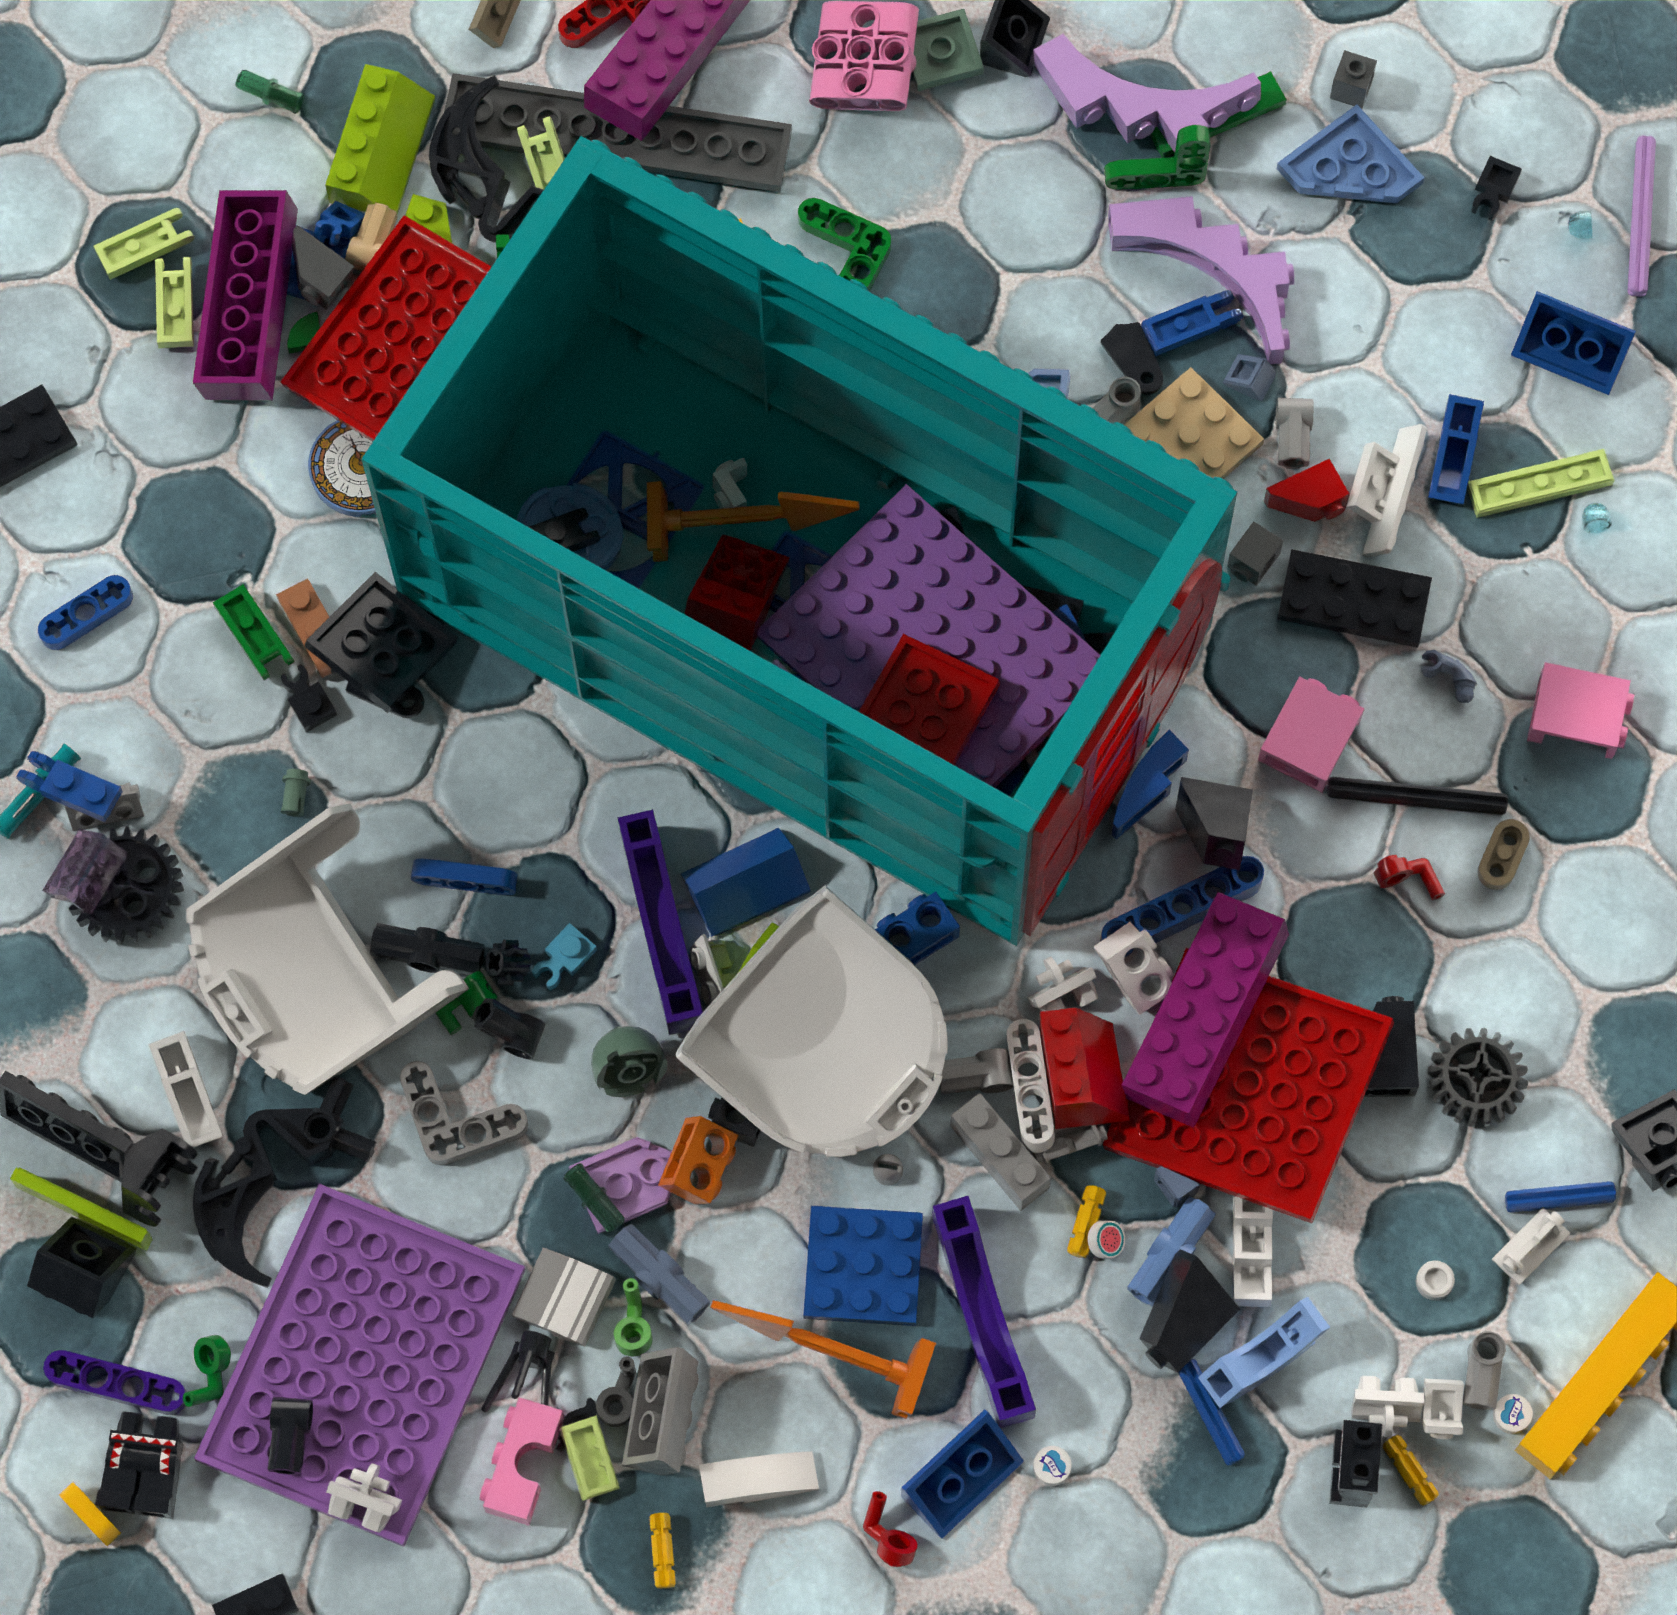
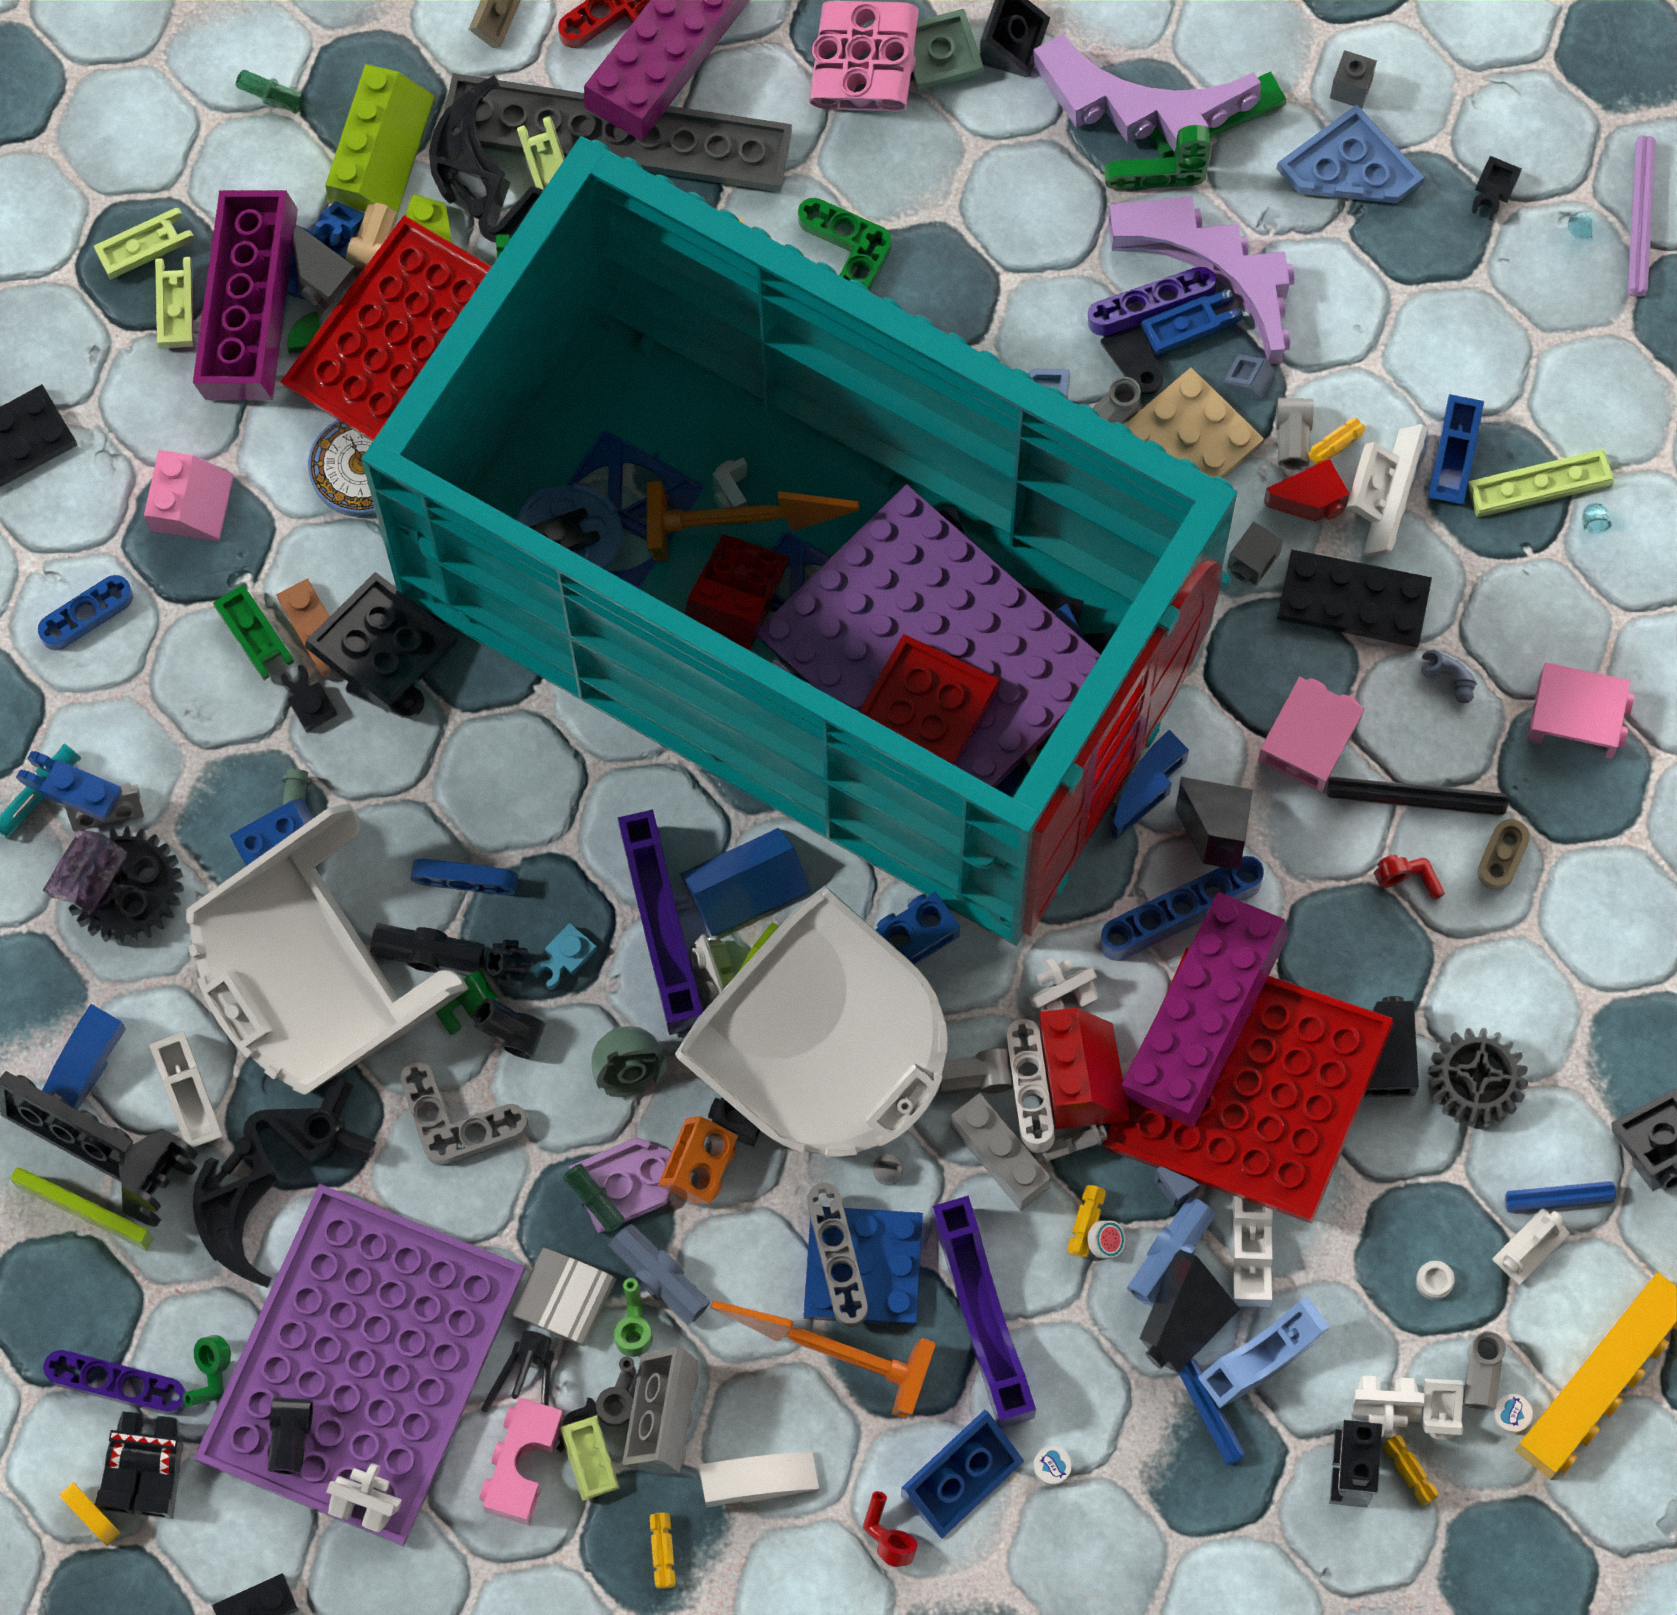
(80, 1267): black slope -> none
(84, 1056): none -> blue slope
(187, 497): none -> bright pink slope
(270, 830): none -> blue brick
(838, 1254): none -> light grey beam
(1132, 970): white brick -> none
(1149, 296): none -> dark purple beam
(1337, 441): none -> yellow axle
(1573, 343): blue slope -> none

